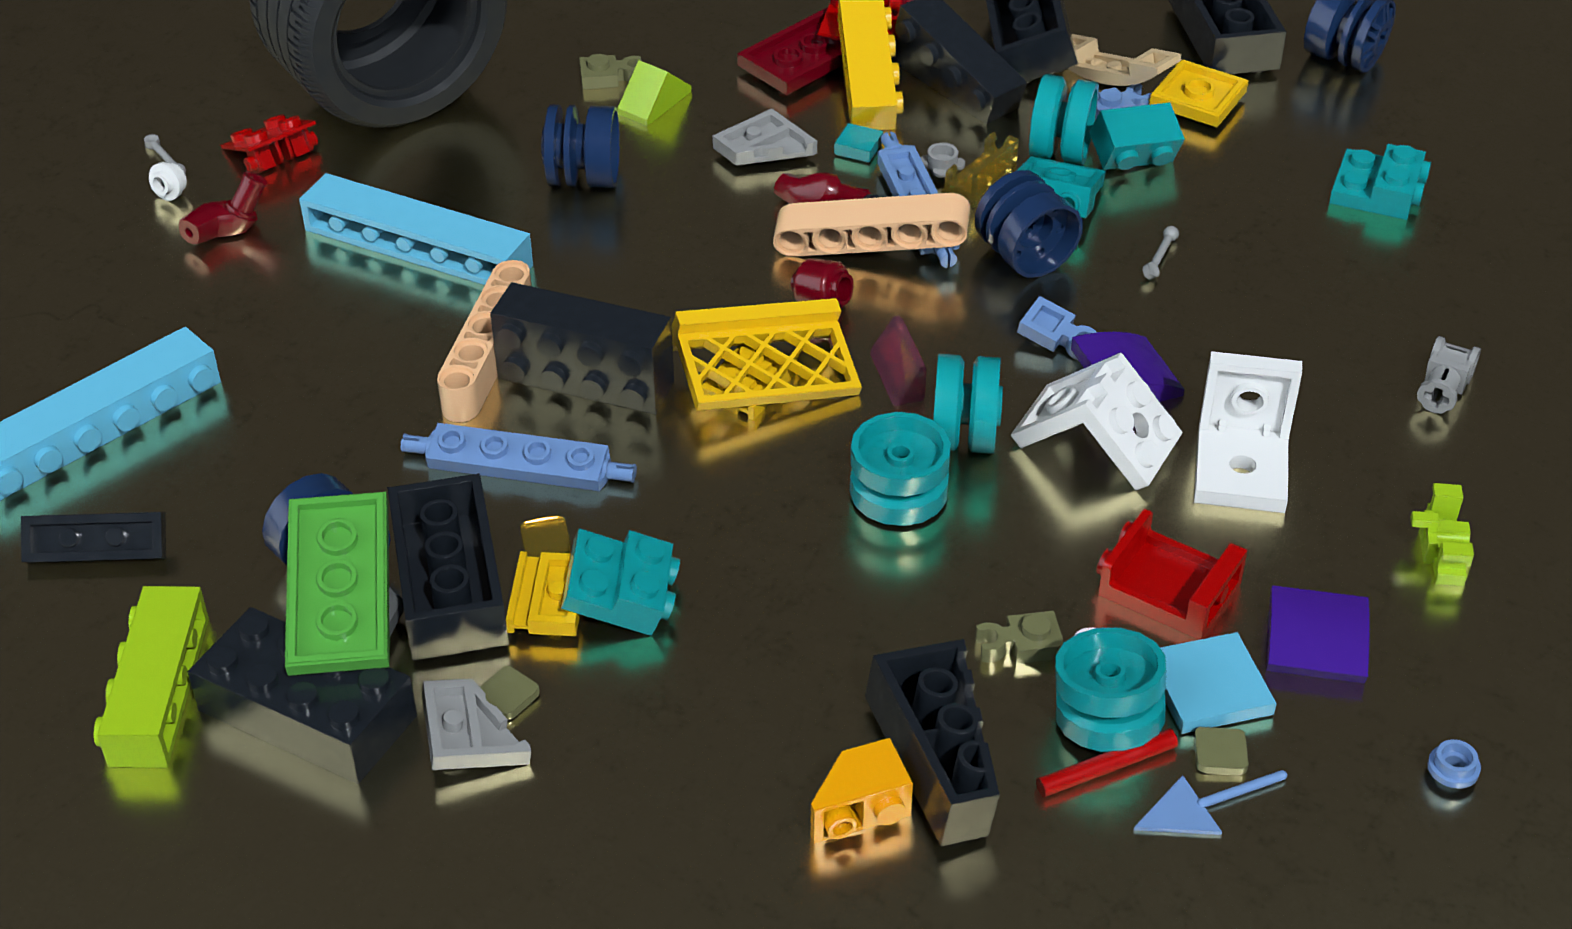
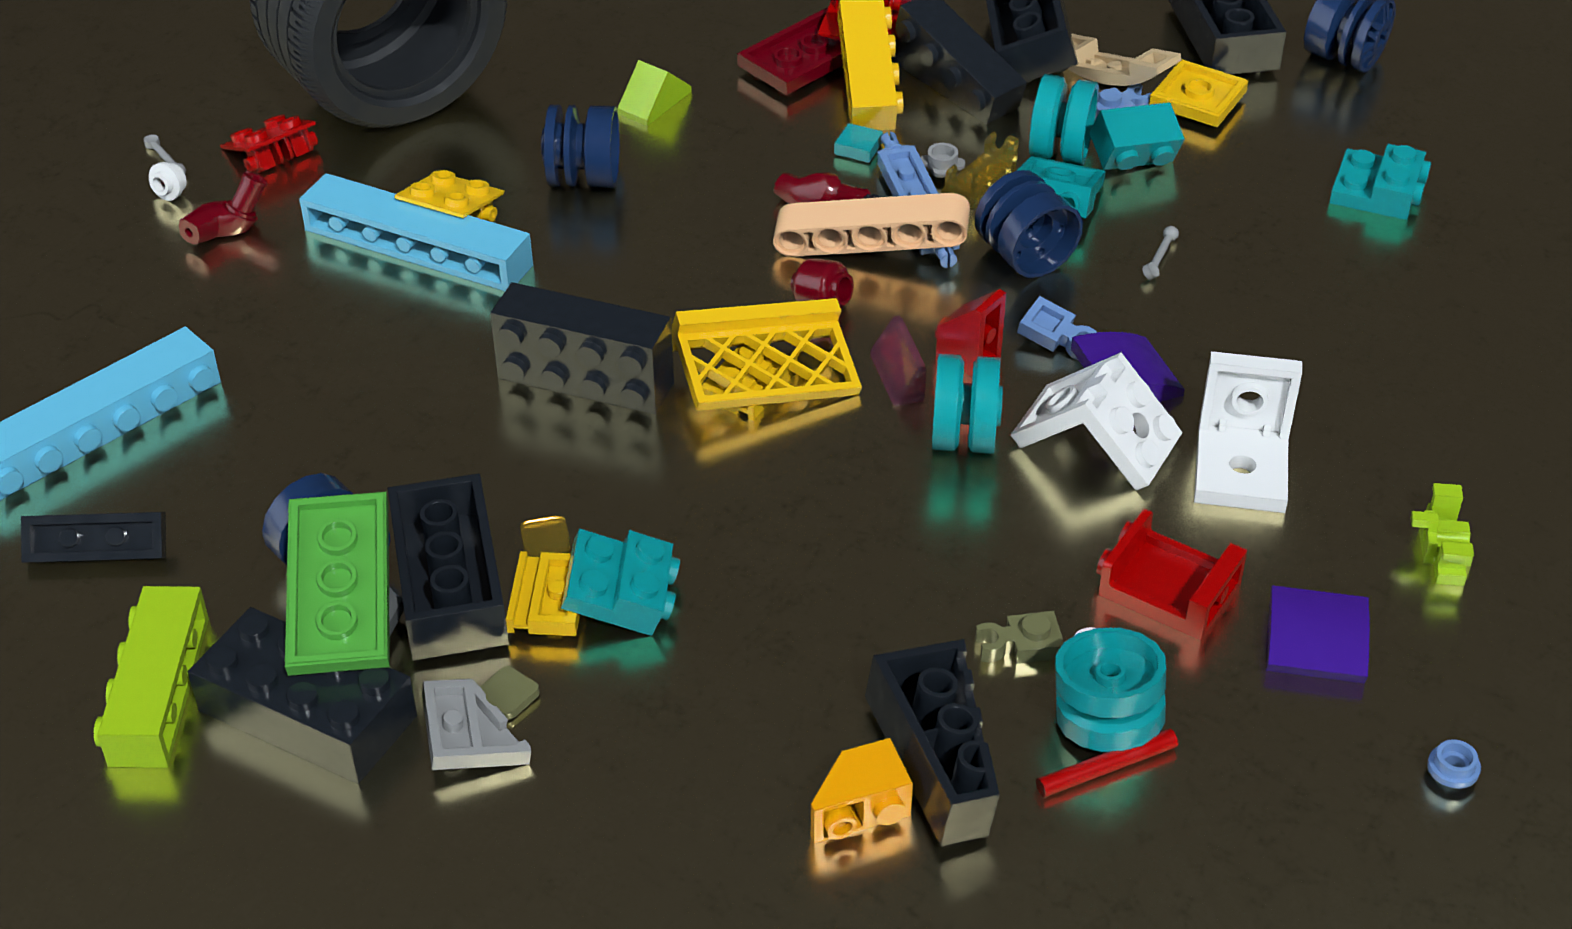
(453, 195): none -> yellow hinge
(472, 360): light nougat beam -> none
(519, 457): medium blue plate -> none
(605, 70): olive plate -> none
(764, 139): light grey wing -> none
(900, 468): teal wheel -> none
(973, 329): none -> red slope
(1185, 813): medium blue piece -> none
(1214, 683): medium azure tile -> none
(1221, 751): olive piece -> none
(1447, 370): light grey connector -> none

